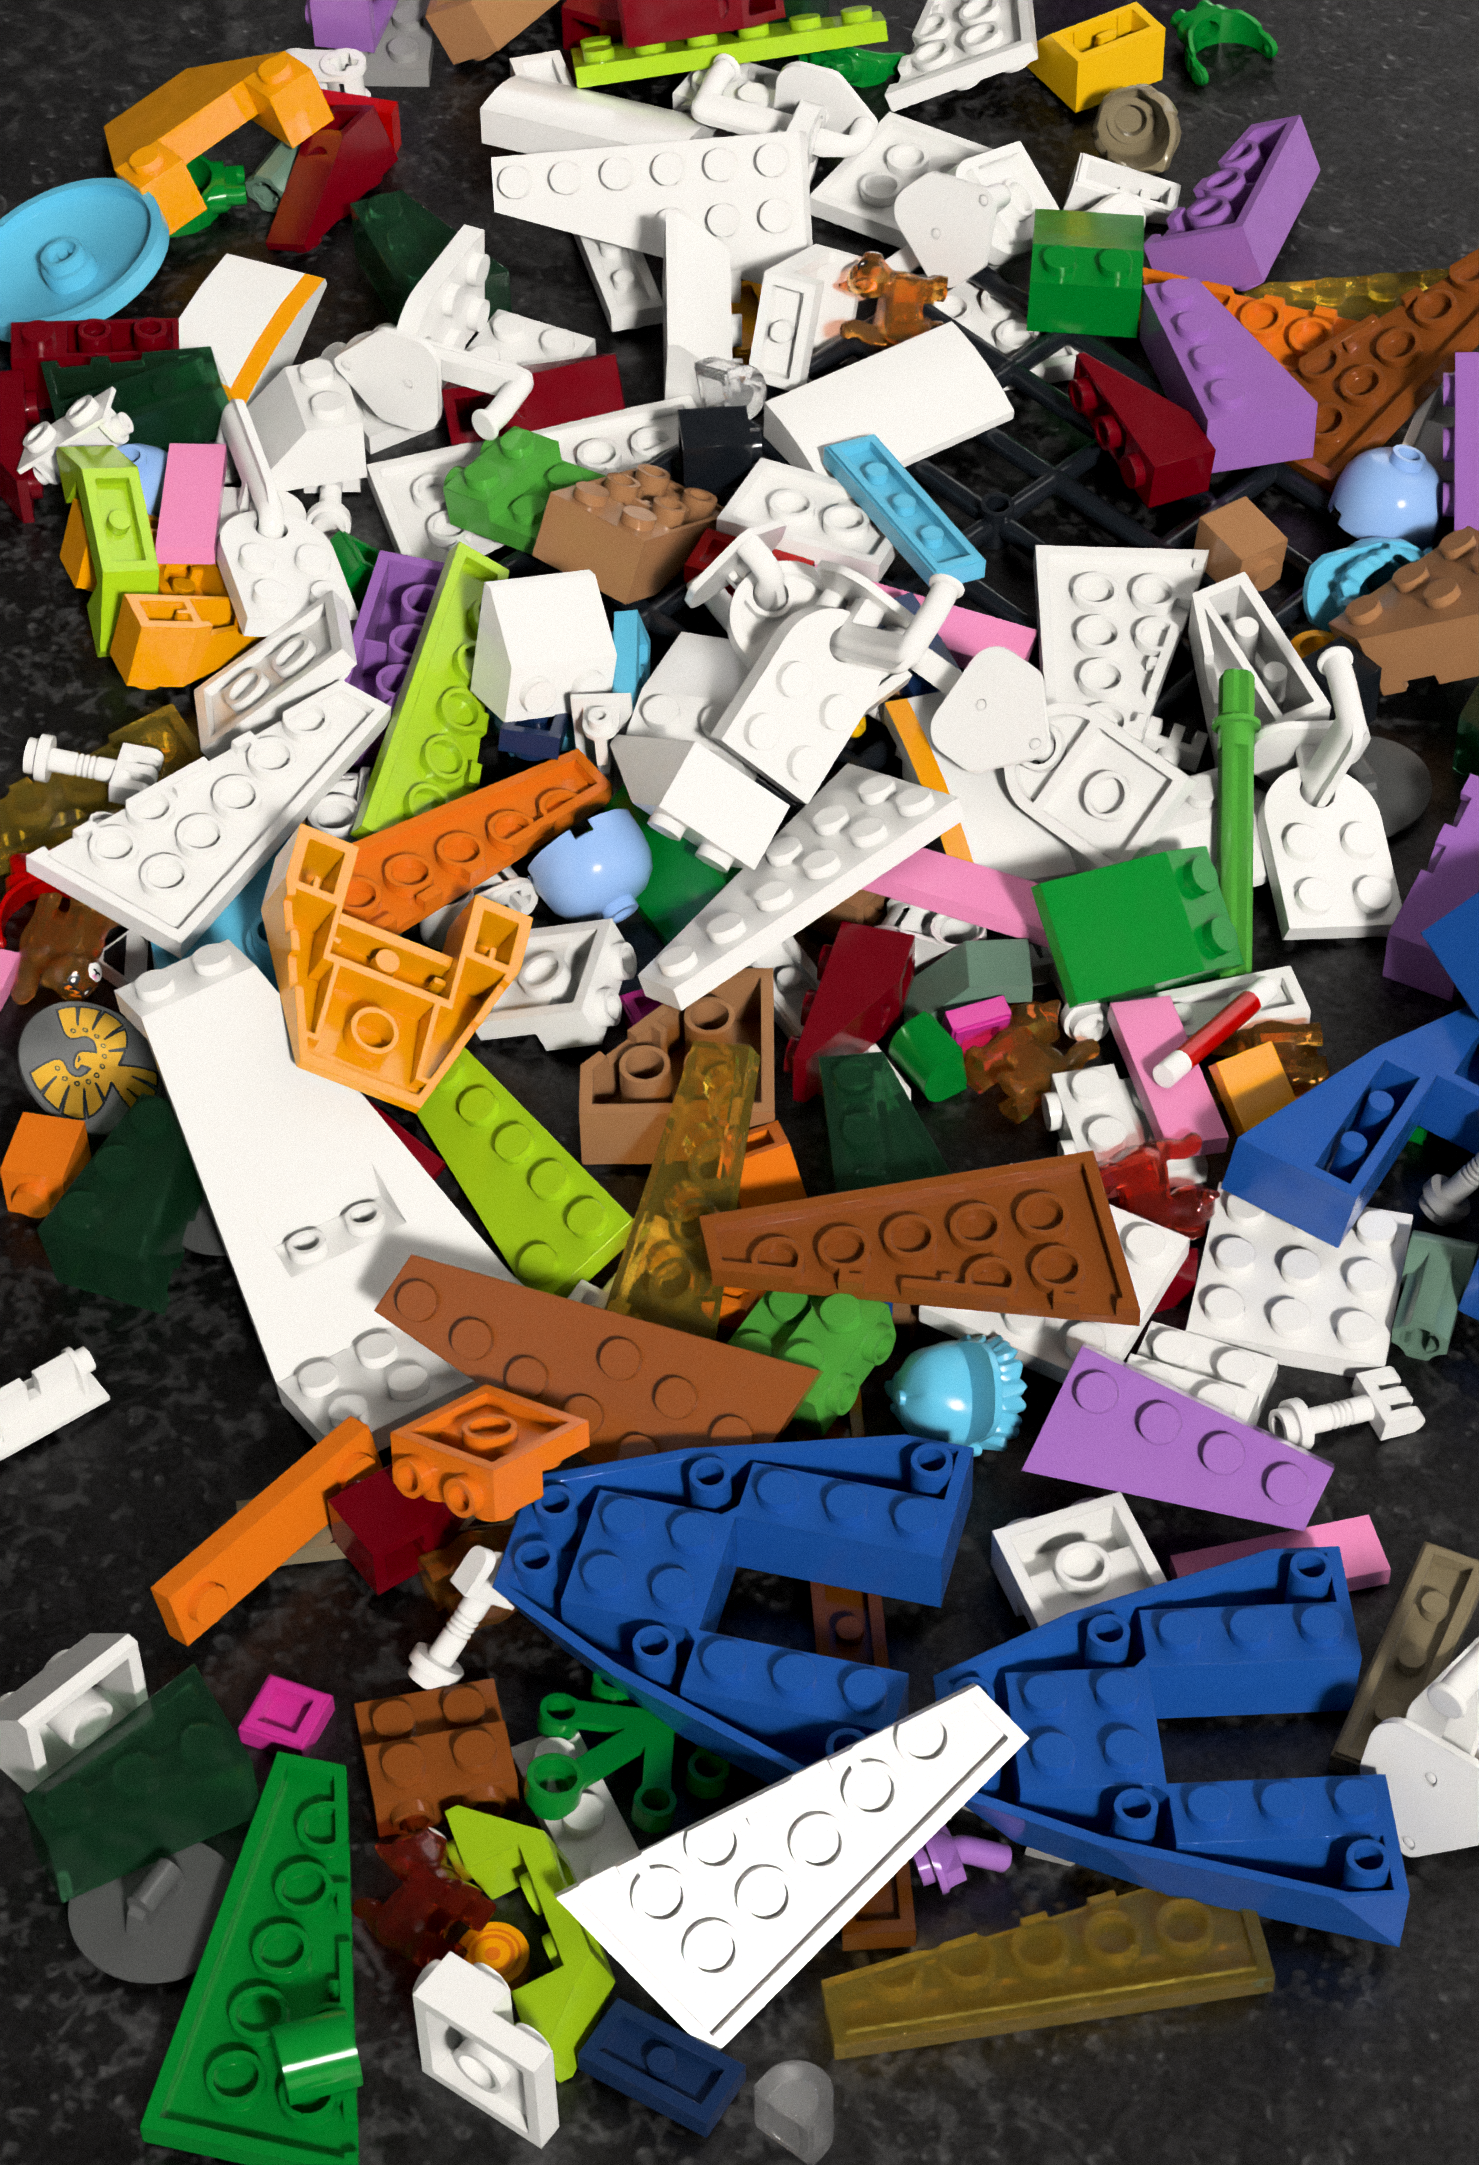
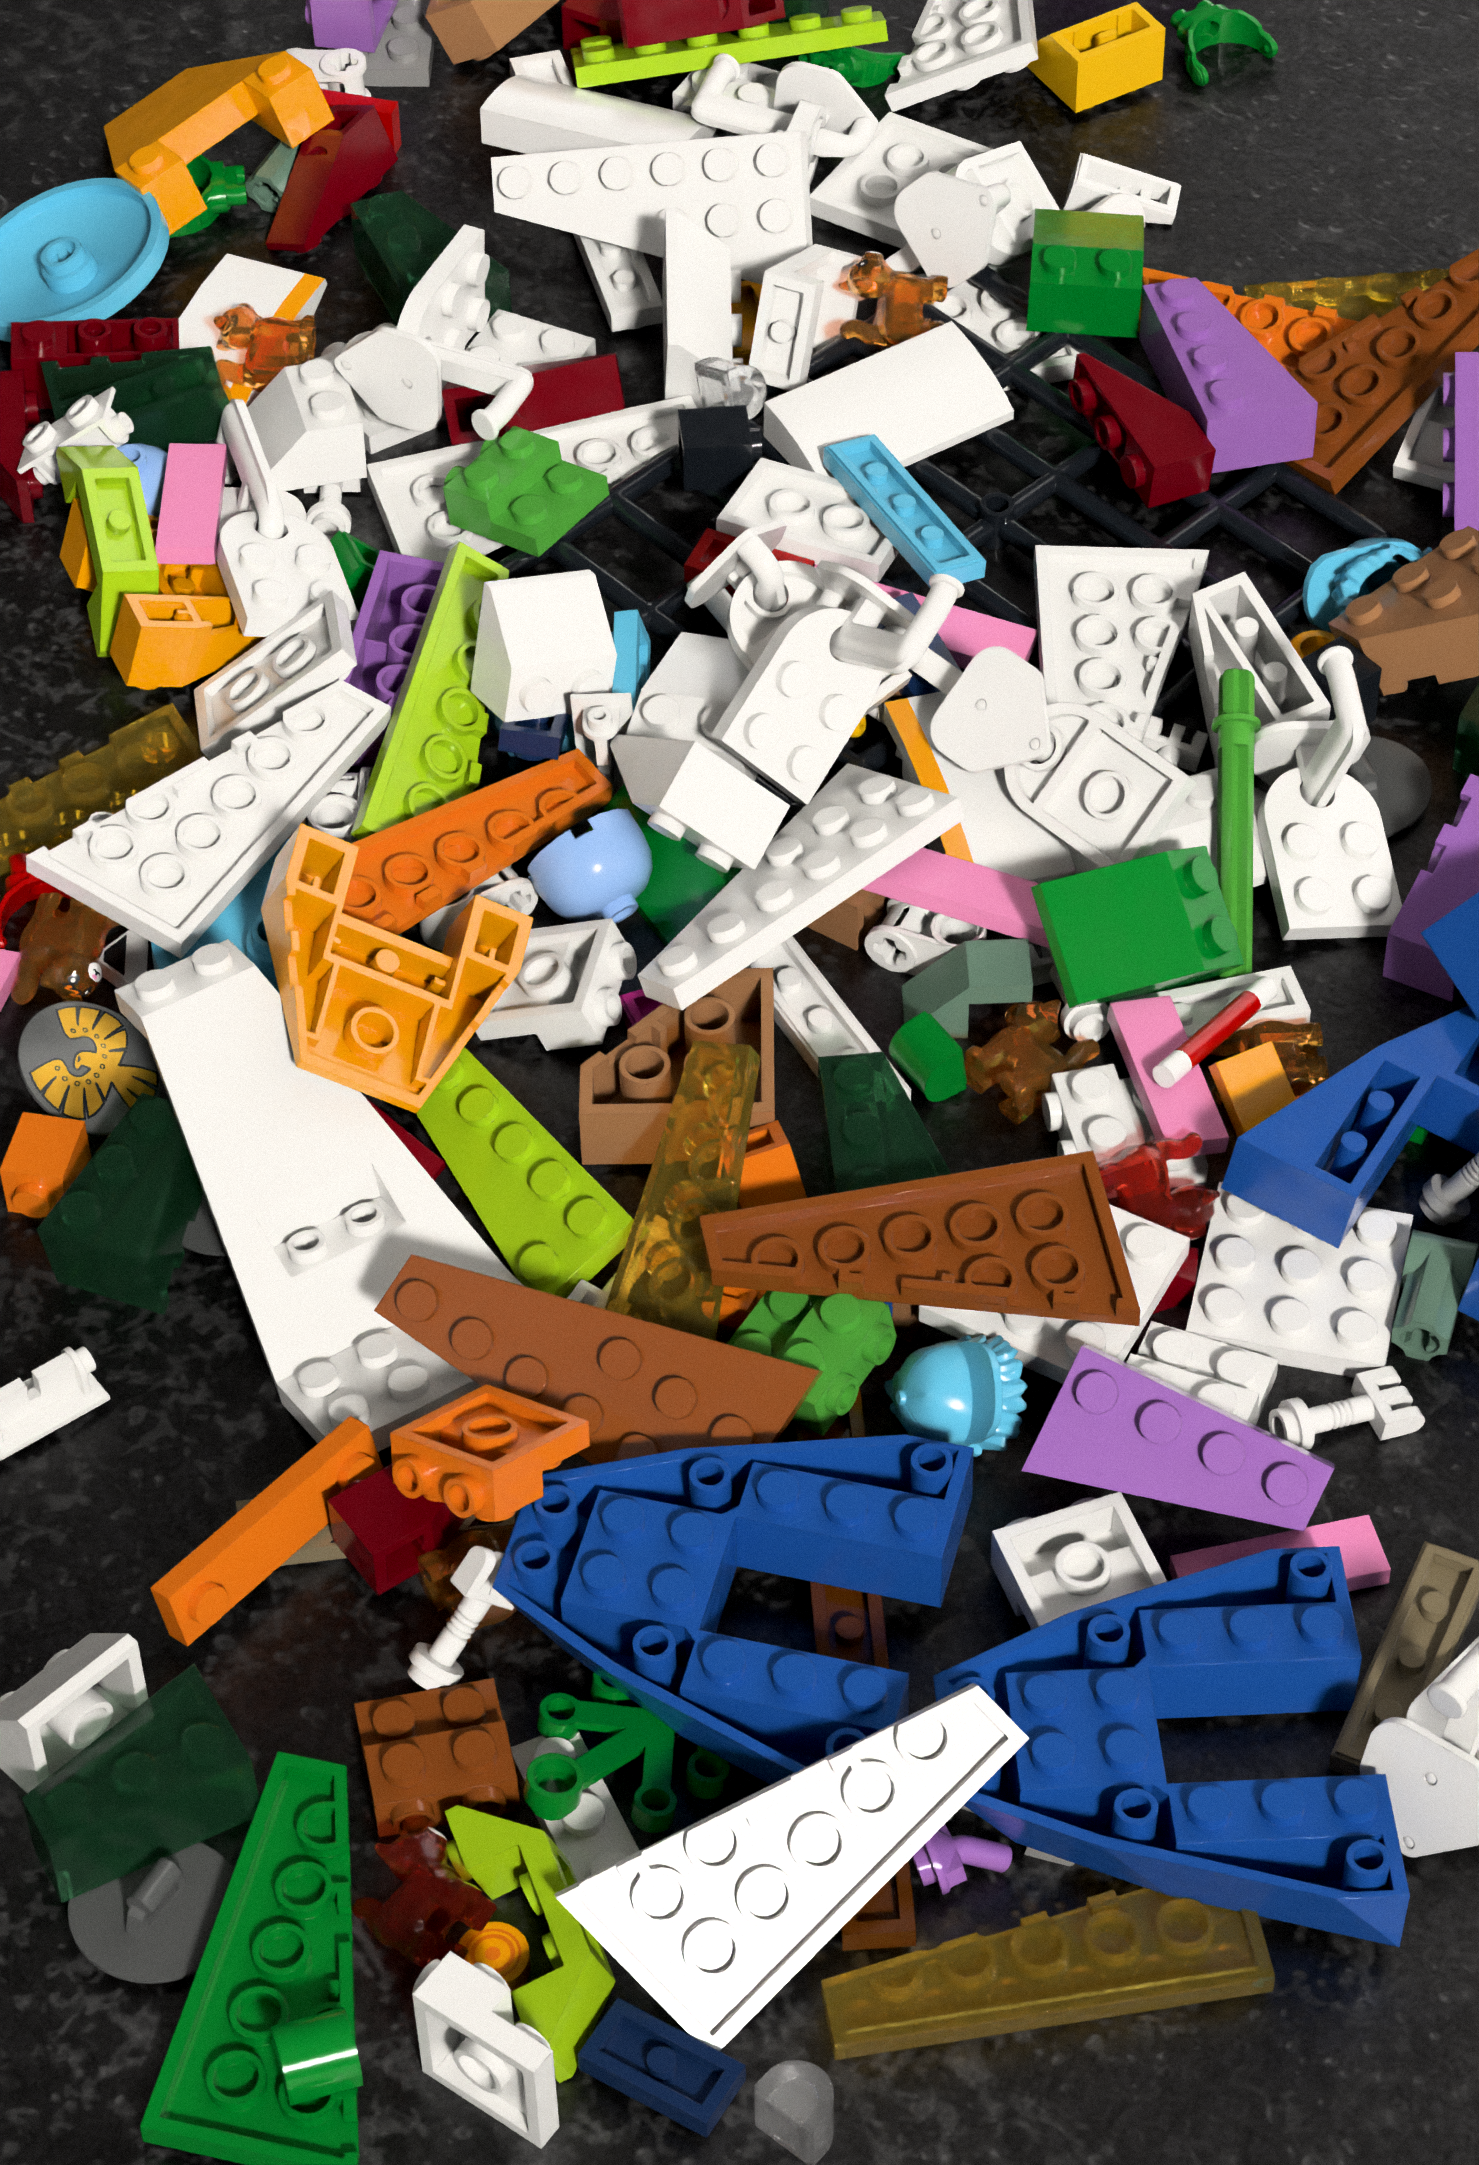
(128, 775): white hinge -> none
(269, 344): none -> clear orange animal
(286, 1717): dark pink tile -> none
(626, 529): medium nougat slope -> none
(857, 1000): dark red slope -> none
(977, 1022): dark pink tile -> none
(1137, 128): dark tan hair -> none
(1240, 542): medium nougat brick -> none
(1242, 209): medium lavender wedge -> none
(1390, 496): light blue cylinder -> none

